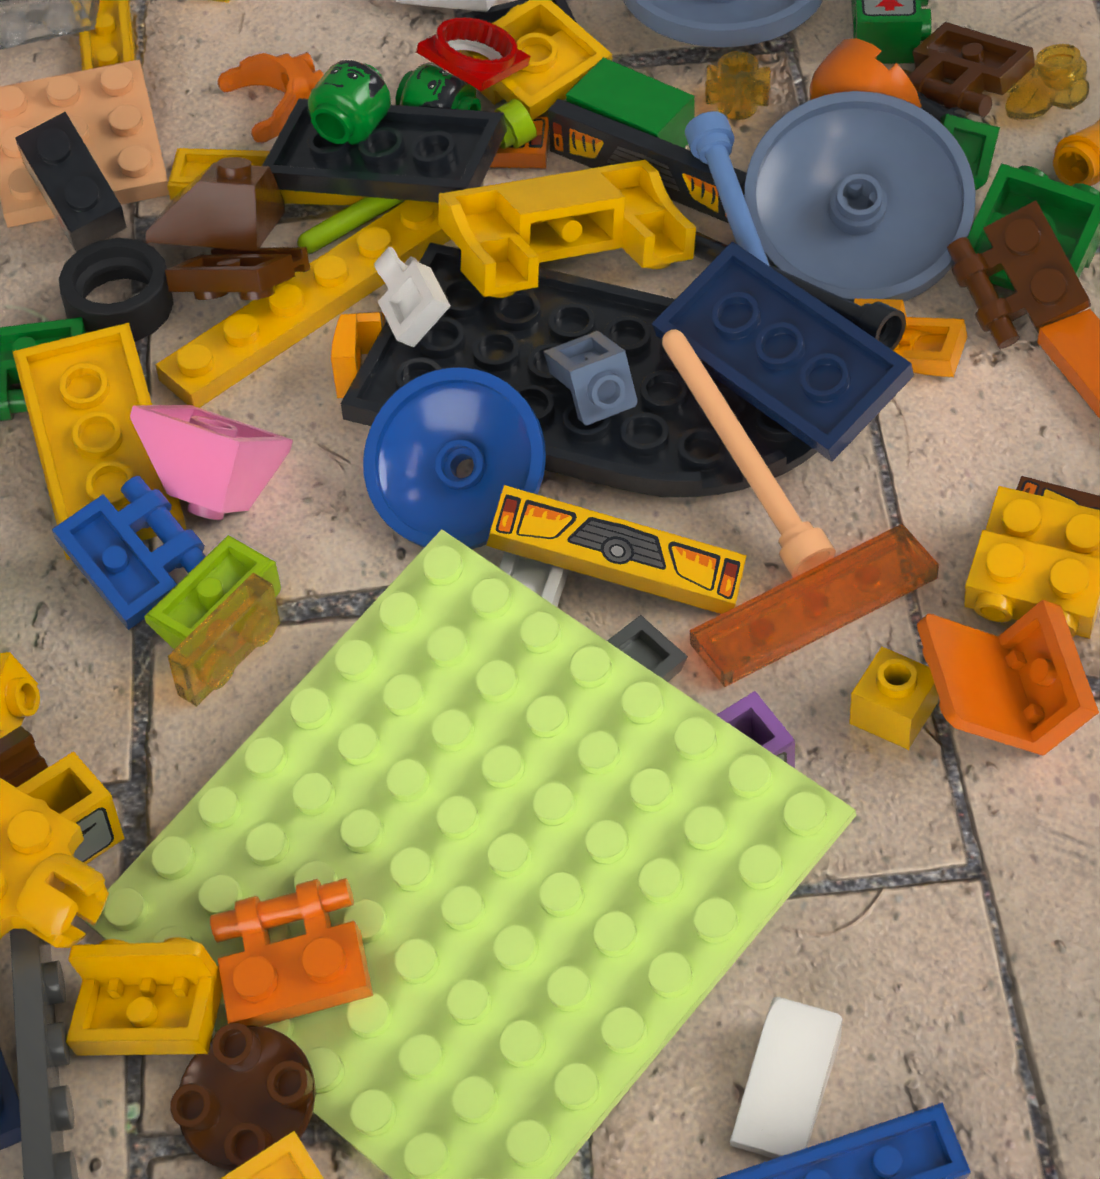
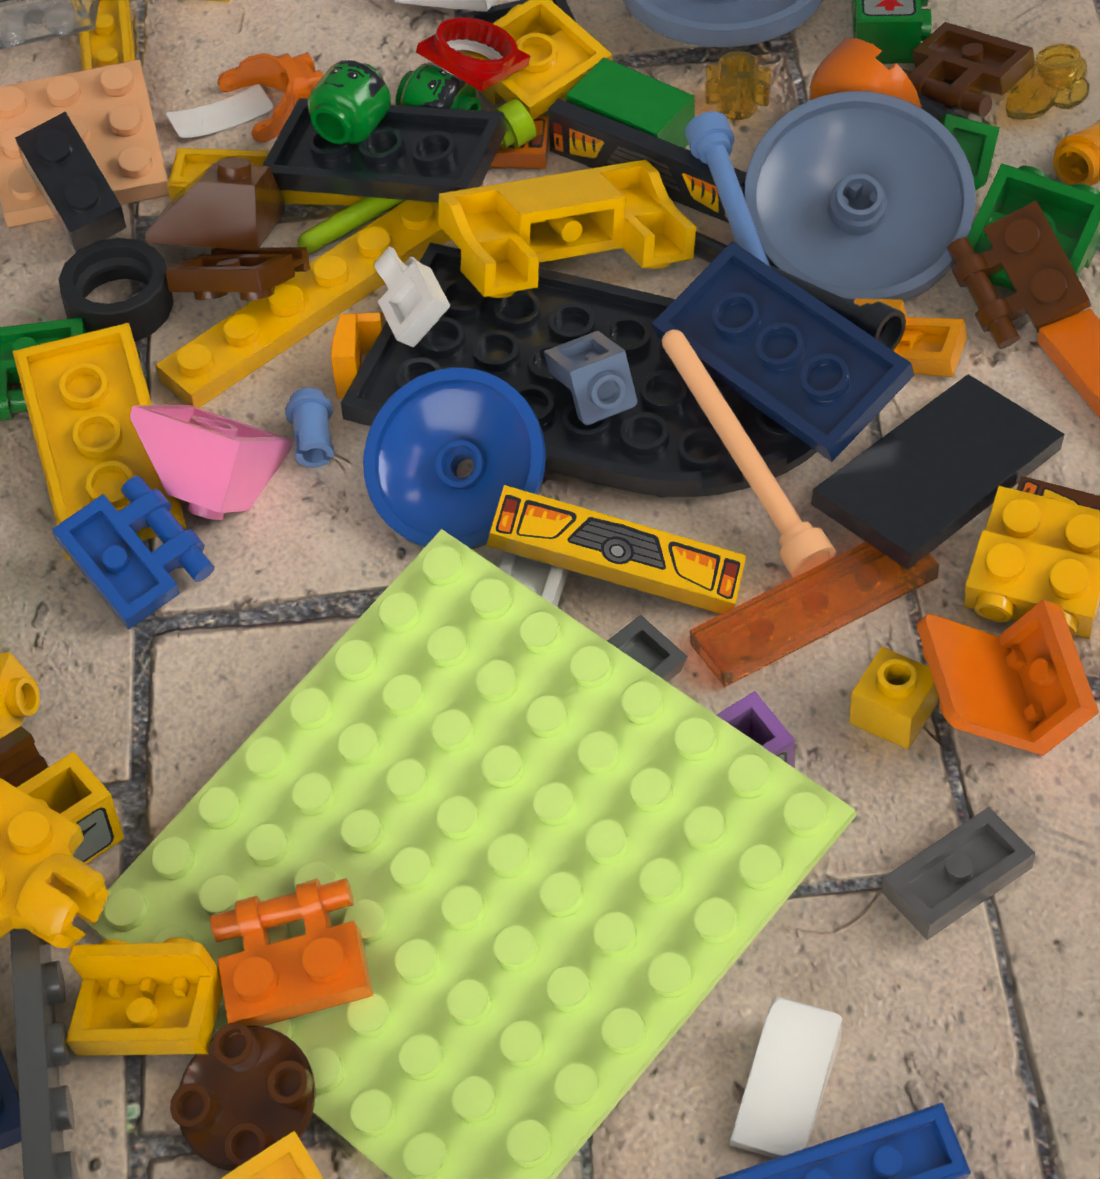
(207, 588): lime slope -> none
(221, 114): none -> white sticker
(224, 640): clear yellow plate -> none
(309, 415): none -> medium blue pin
(936, 470): none -> black tile
(958, 873): none -> flat silver plate

